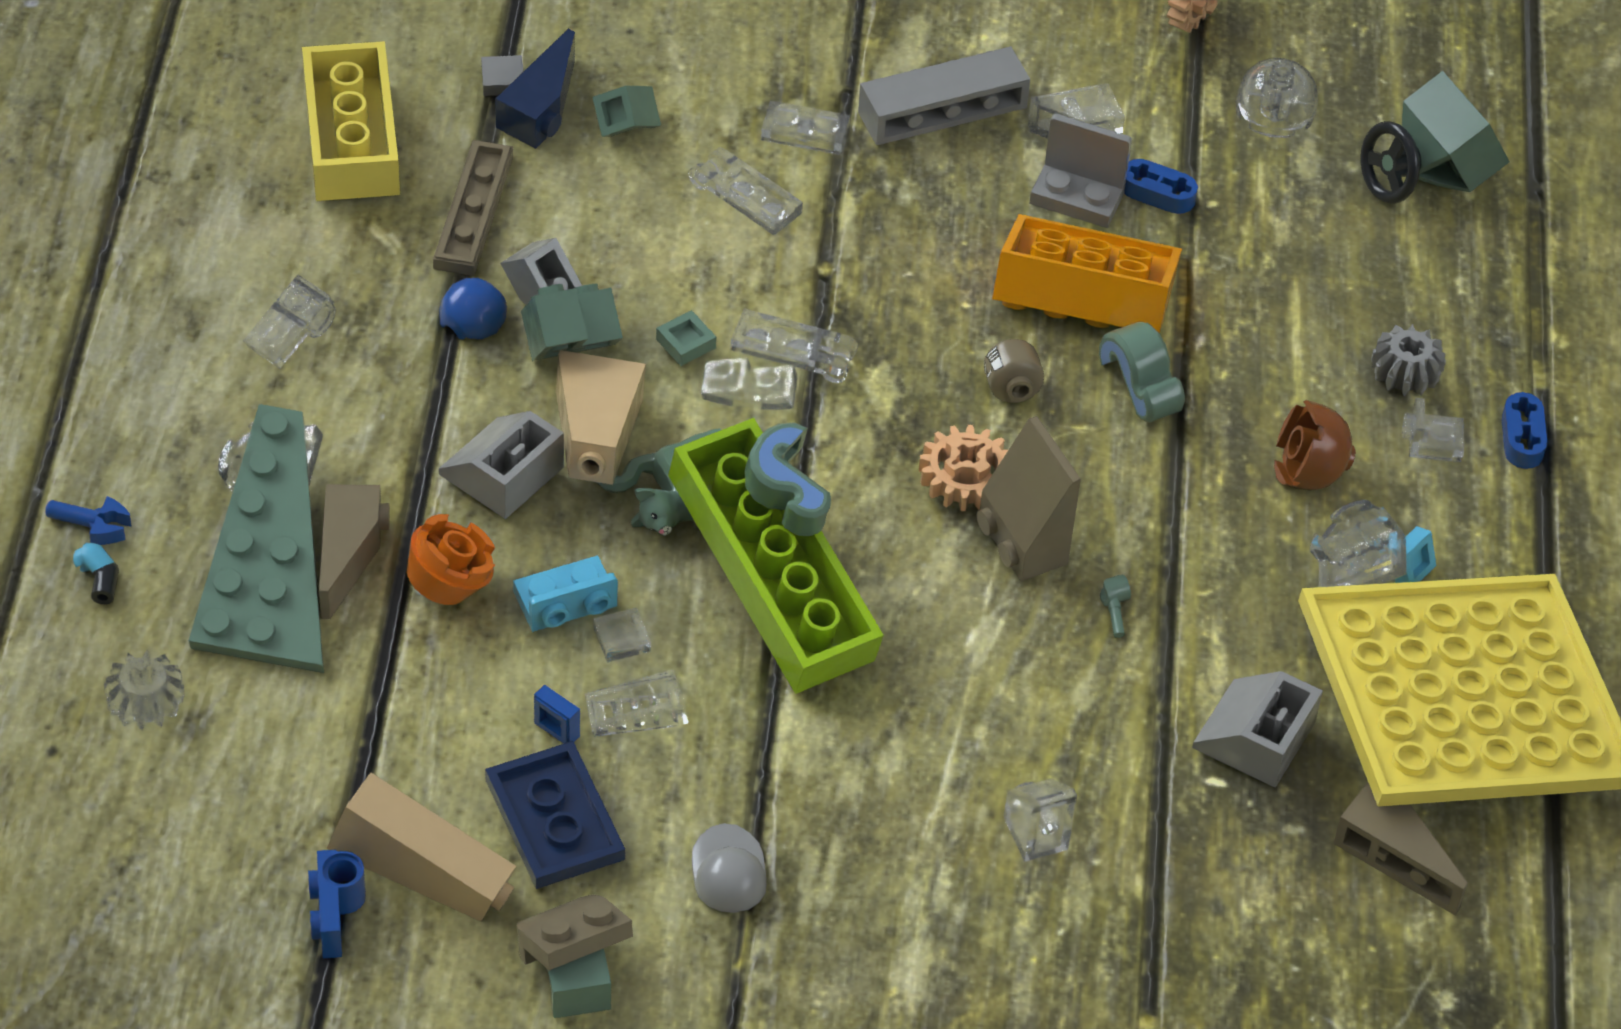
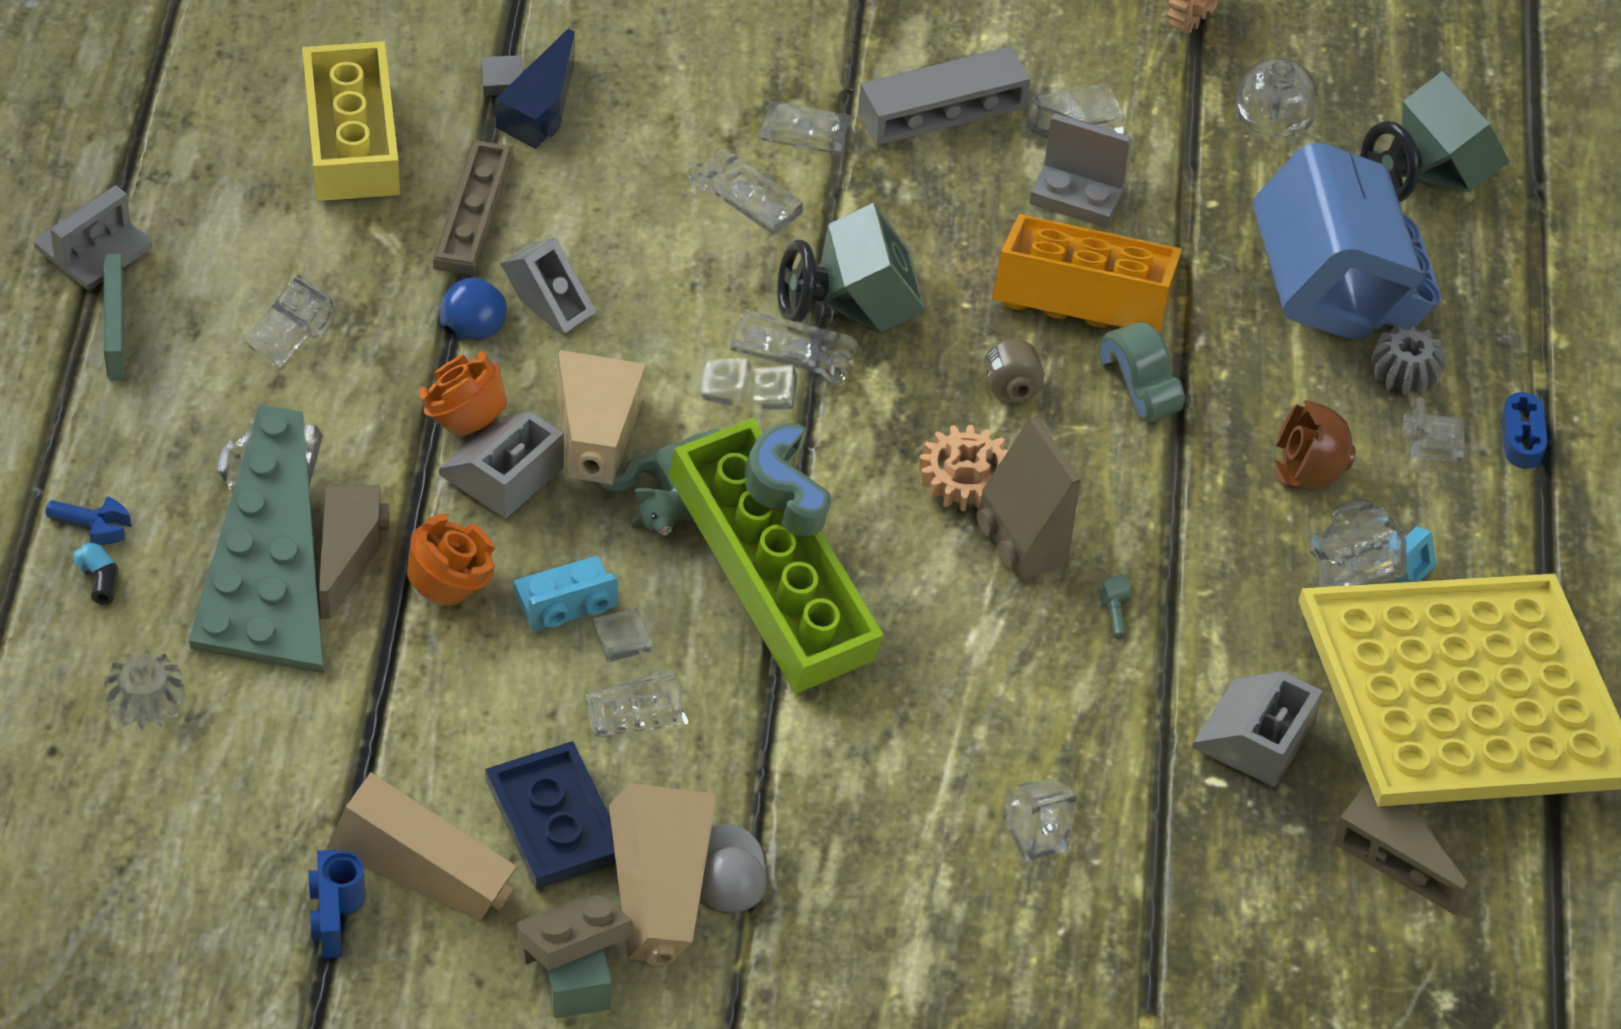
(90, 233): none -> light grey bracket
(114, 317): none -> sand green tile
(465, 395): none -> orange cone
(556, 715): blue tile -> none
(570, 320): sand green brick -> none
(626, 110): sand green panel -> none
(660, 865): none -> tan slope
(686, 338): sand green plate -> none
(861, 274): none -> sand green piece
(1160, 186): blue beam -> none
(1343, 245): none -> medium blue piece

